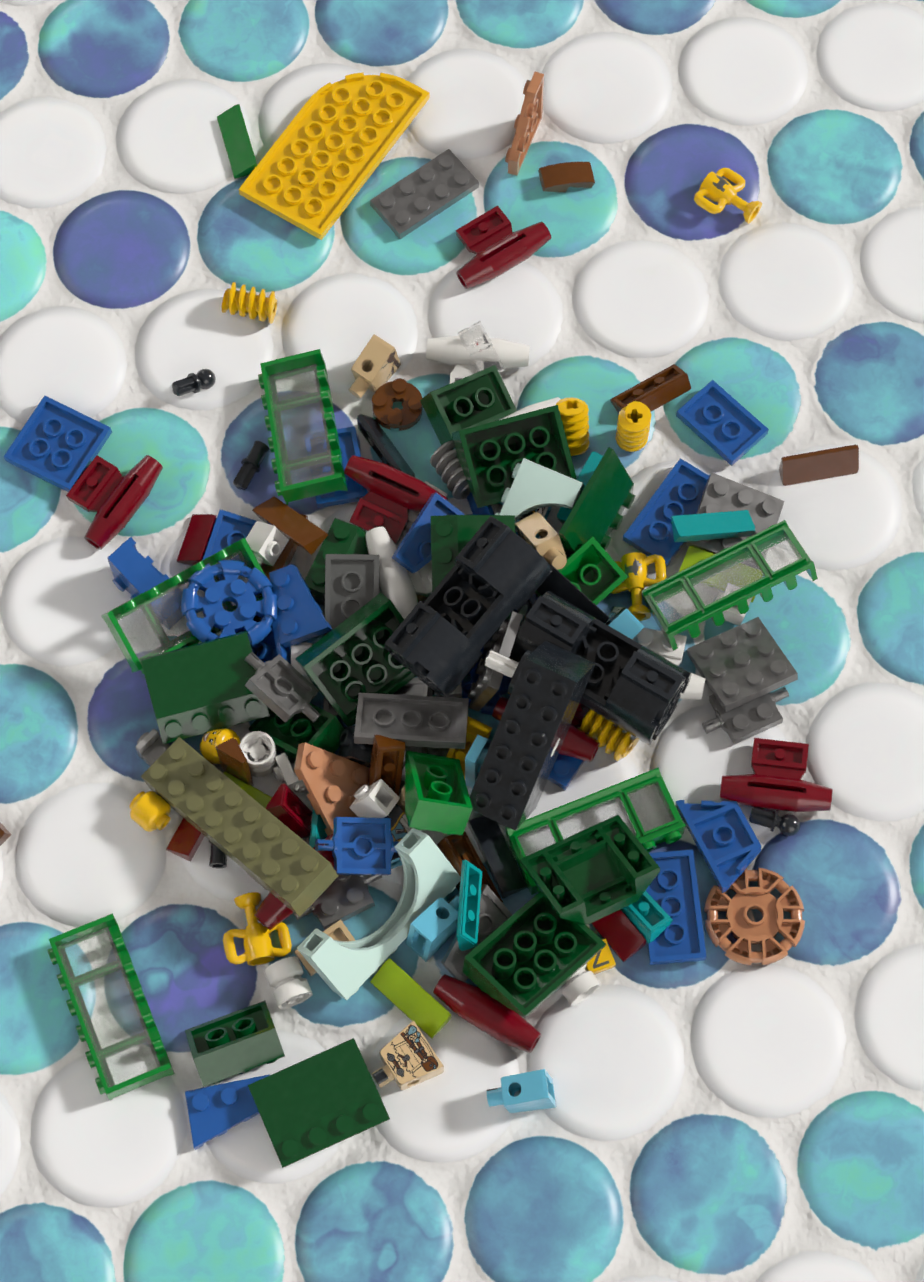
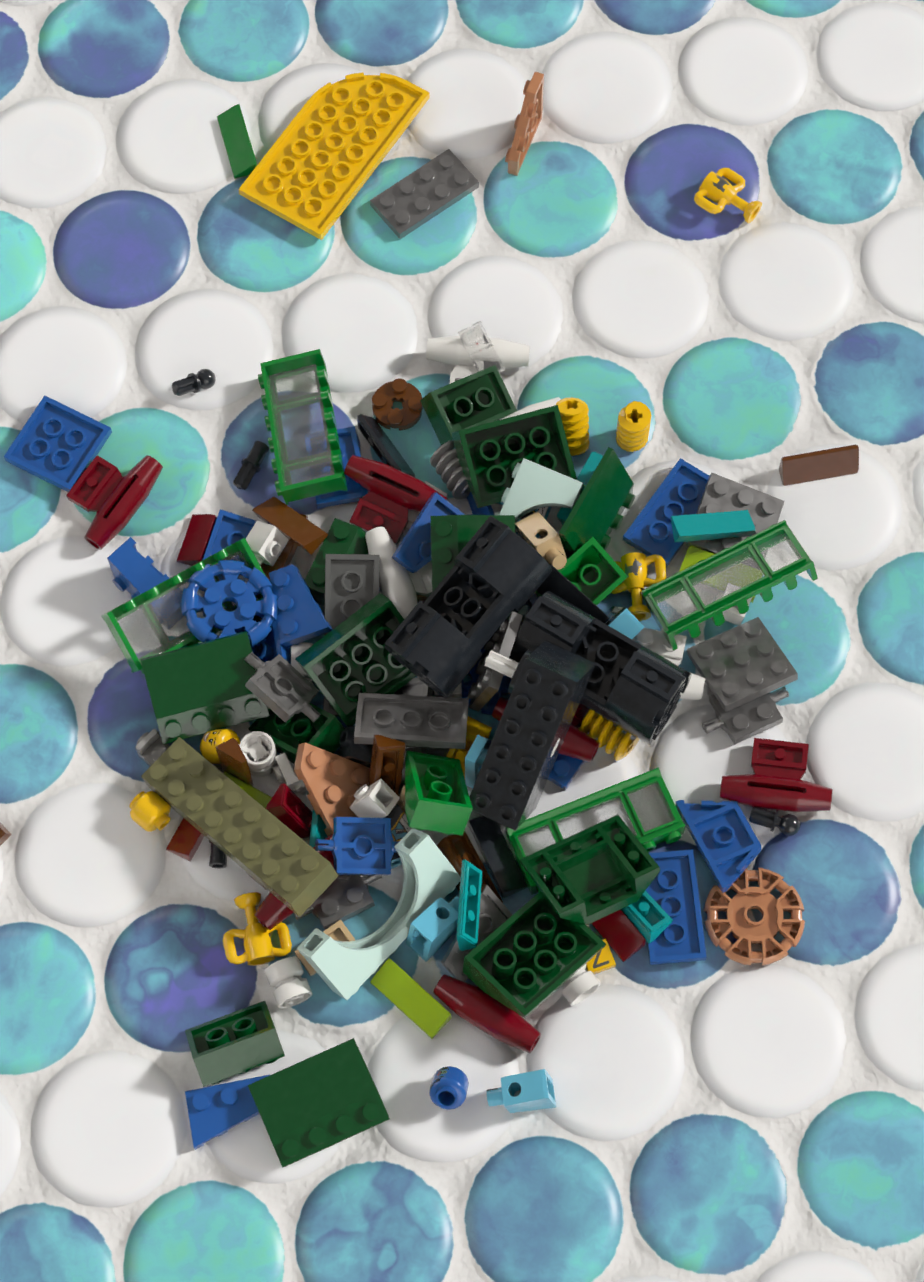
(109, 1007): clear window -> none
(249, 303): yellow piece -> none
(374, 366): tan torso -> none
(408, 1060): torso -> none
(449, 1088): none -> blue head
(496, 246): dark red plate -> none
(565, 175): reddish brown slope -> none
(655, 390): reddish brown slope -> none
(722, 422): blue plate -> none

